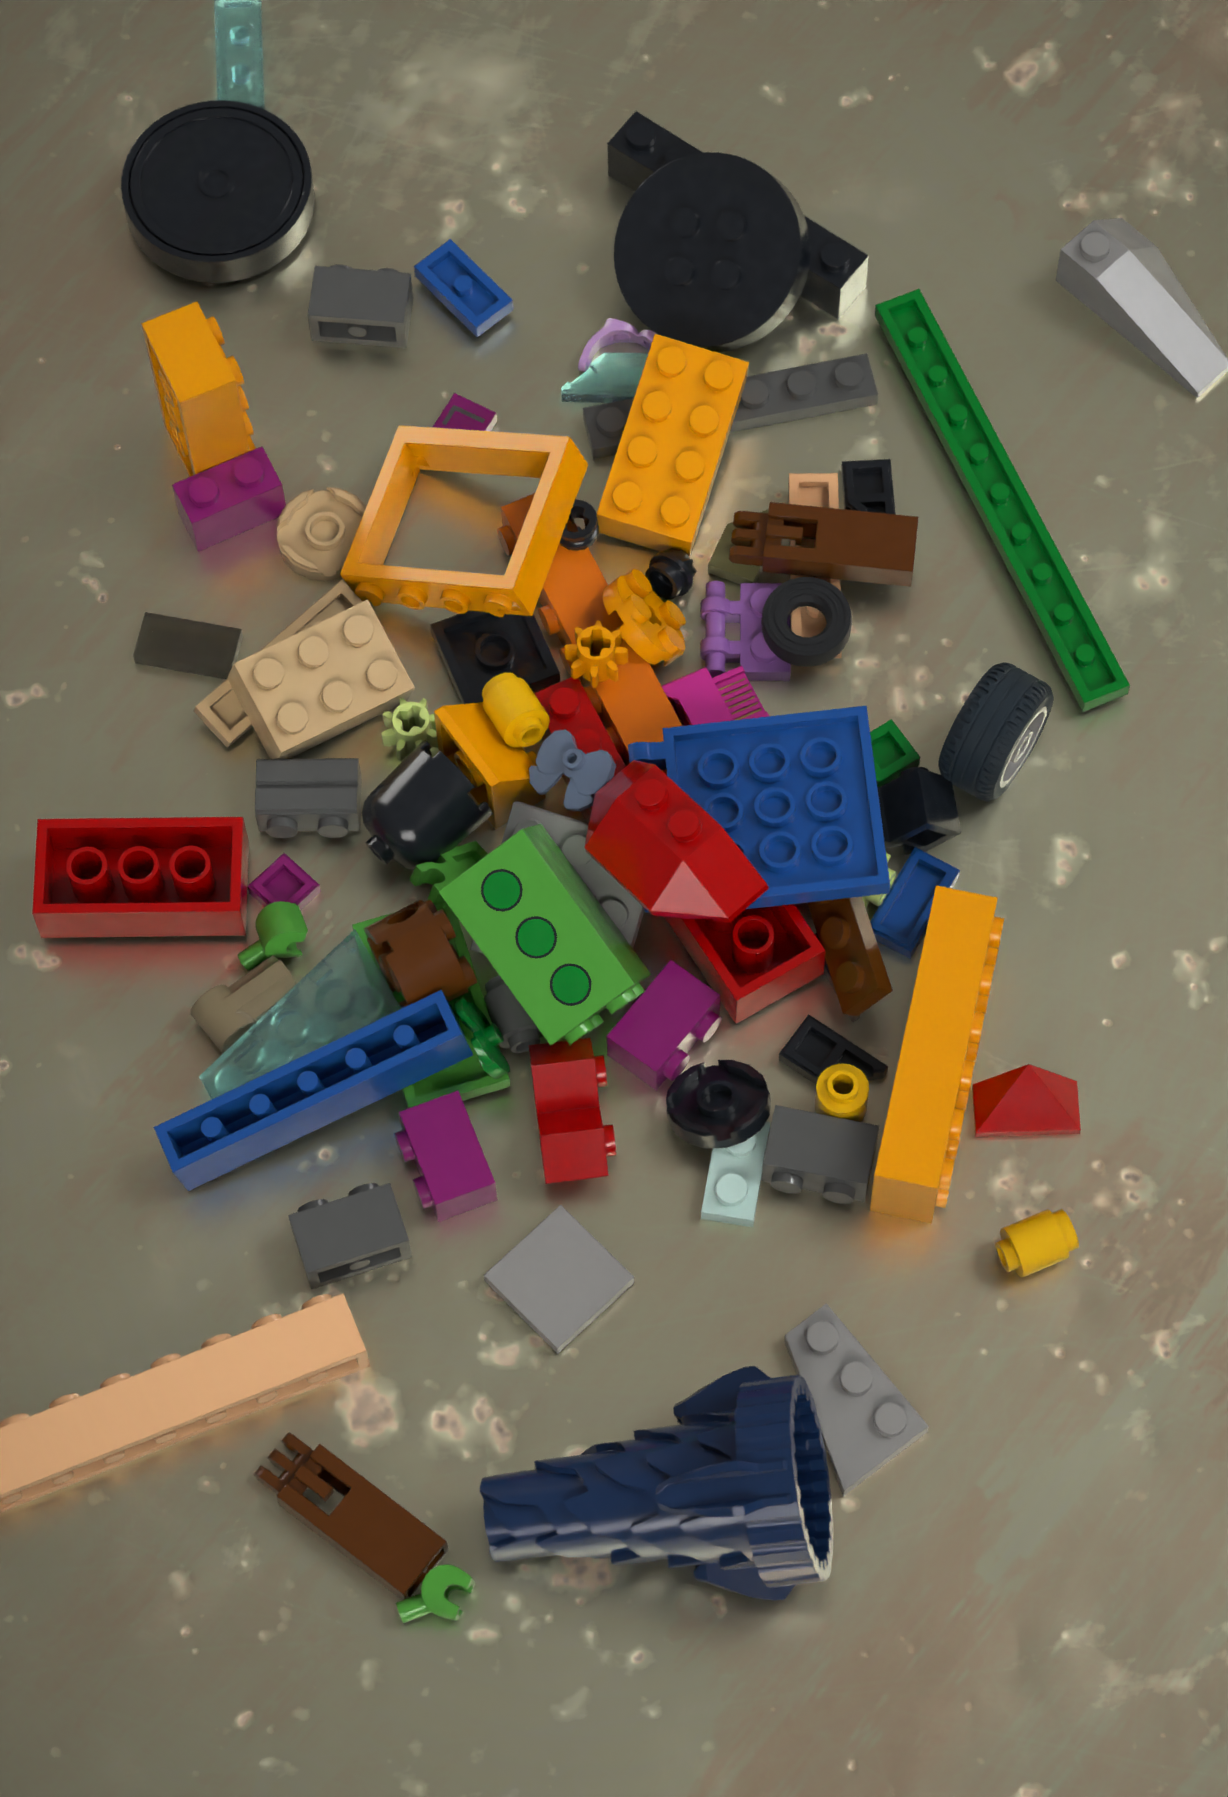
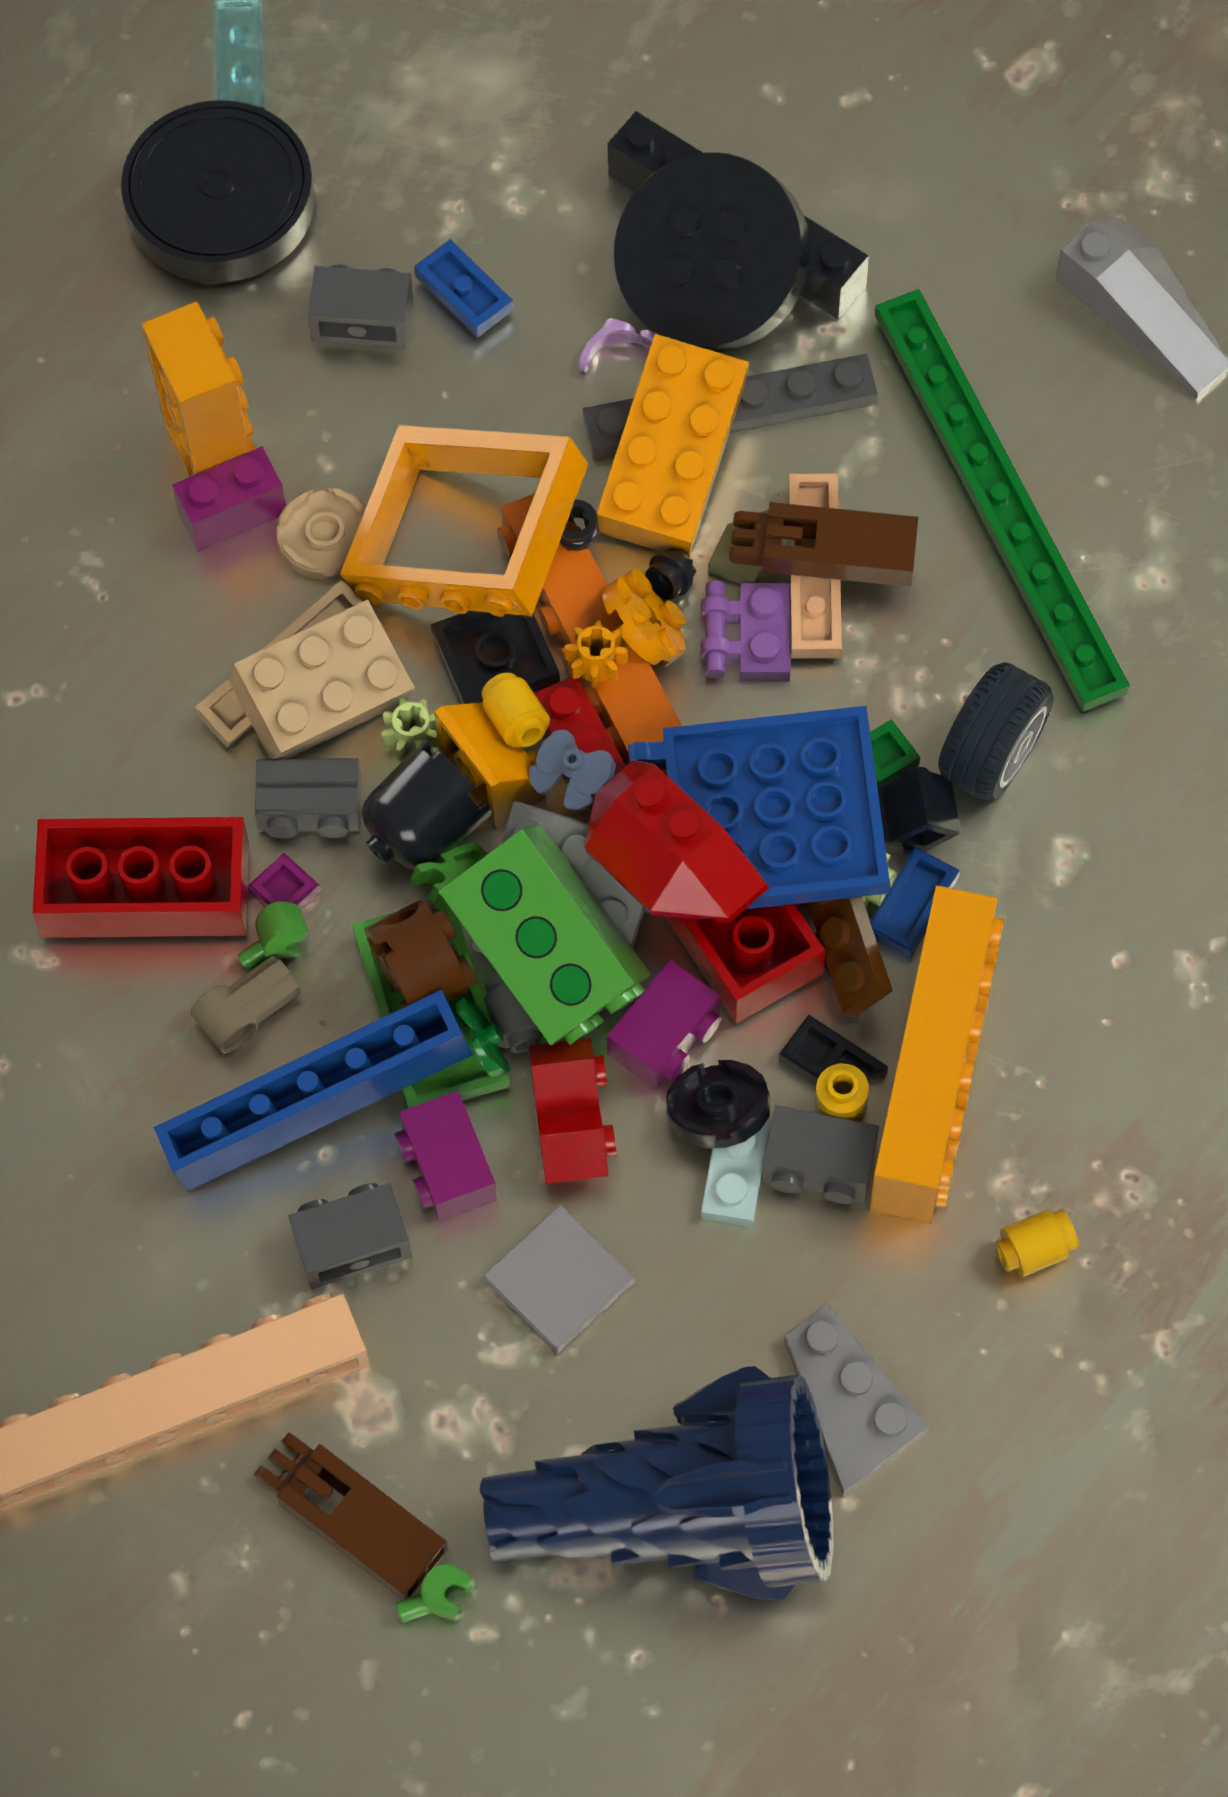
(187, 645): clear smoke tile -> none
(326, 1004): clear light blue wing -> none
(466, 415): magenta tile -> none
(607, 380): clear light blue tile -> none
(705, 699): dark pink piece -> none
(806, 650): black tyre -> none
(868, 486): black tile -> none
(1026, 1104): red slope -> none

